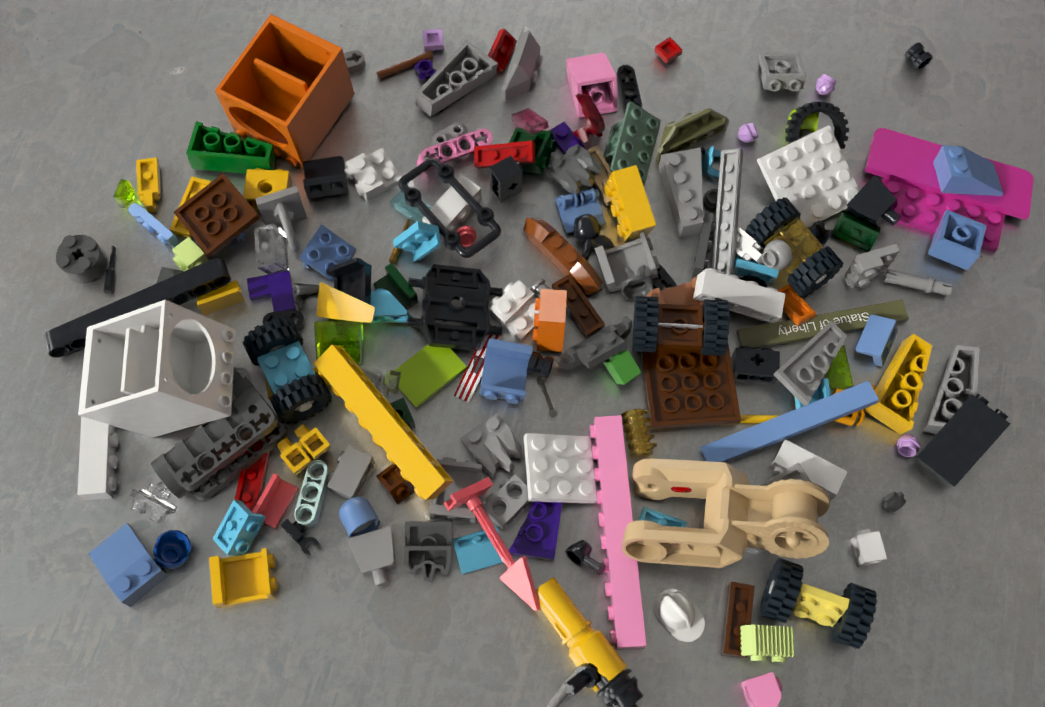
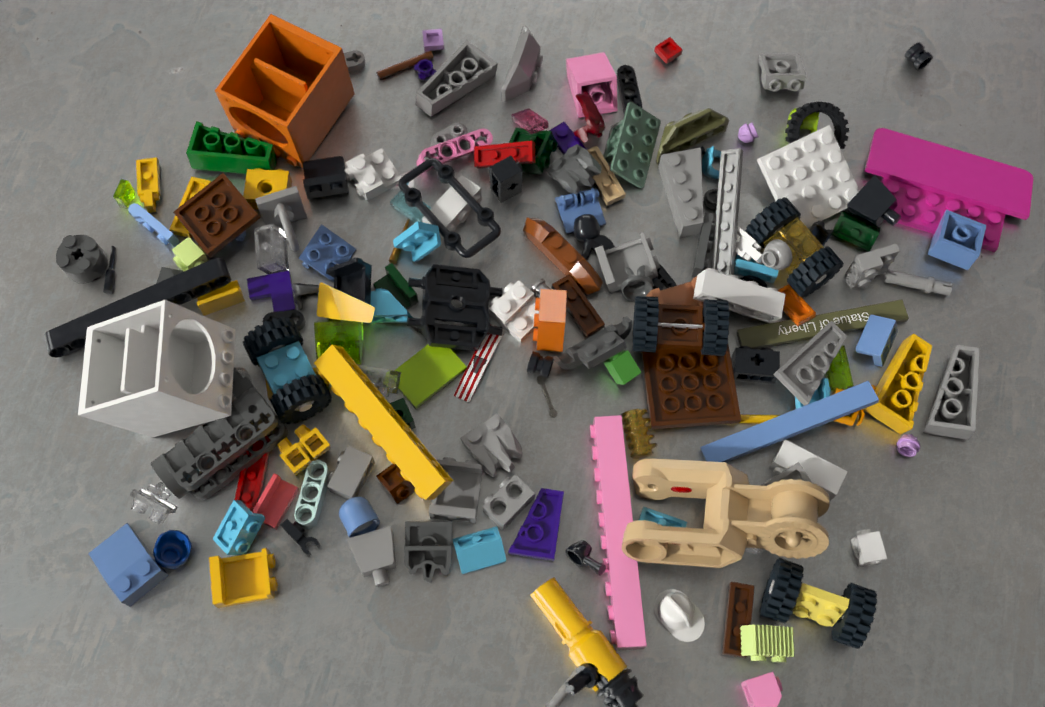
(97, 460): white brick -> none
(467, 235): coral plate -> none
(502, 49): red plate -> none
(505, 371): medium blue panel -> none
(518, 575): coral piece -> none
(559, 468): white plate -> none
(629, 203): yellow brick -> none
(825, 84): lavender plate -> none
(894, 501): dark grey plate -> none
(964, 439): black panel -> none
(966, 172): medium blue slope -> none

